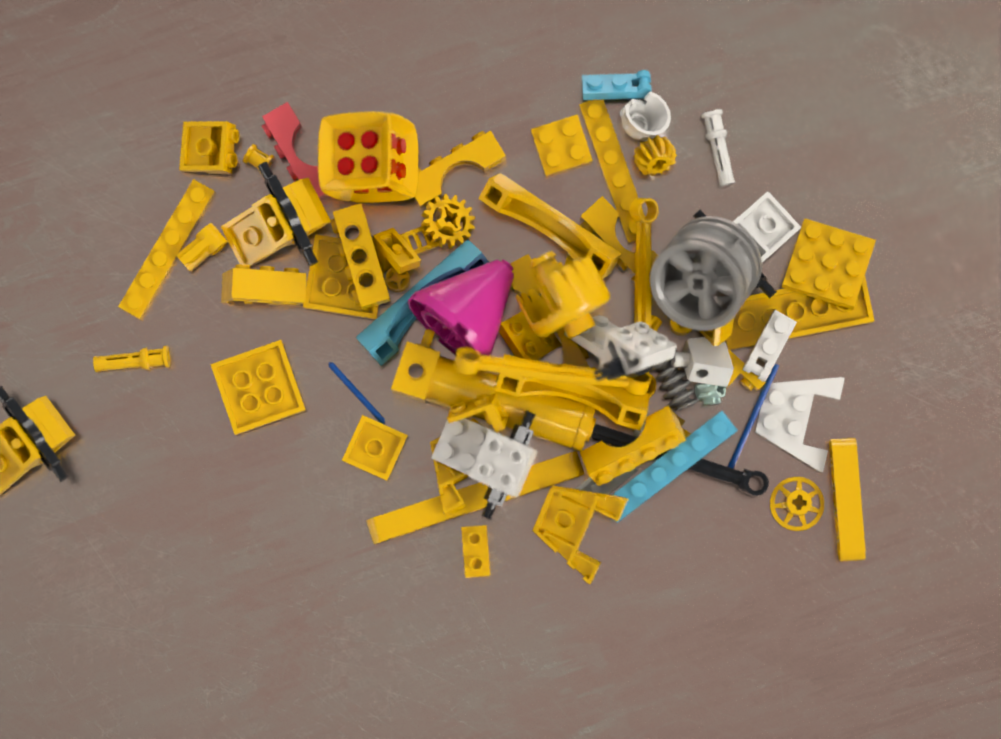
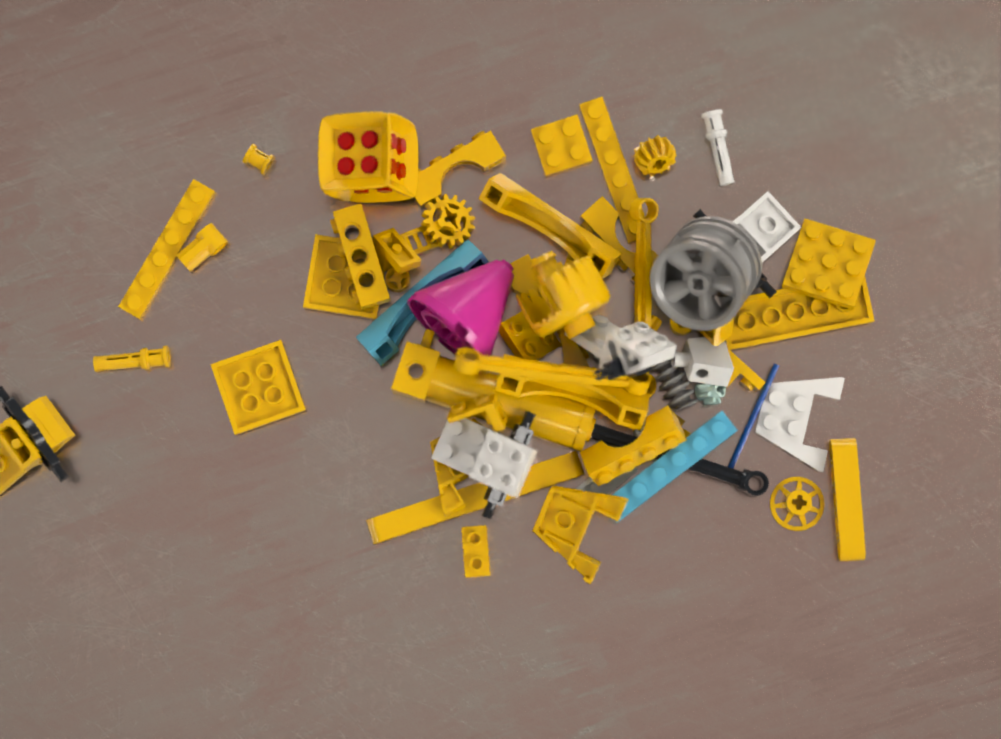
(208, 147): yellow plate -> none
(263, 285): yellow wedge -> none
(277, 221): yellow piece -> none
(284, 127): coral arch -> none
(356, 392): blue axle -> none
(374, 447): yellow plate -> none
(616, 86): medium azure plate -> none
(645, 119): white helmet -> none
(769, 345): white plate -> none

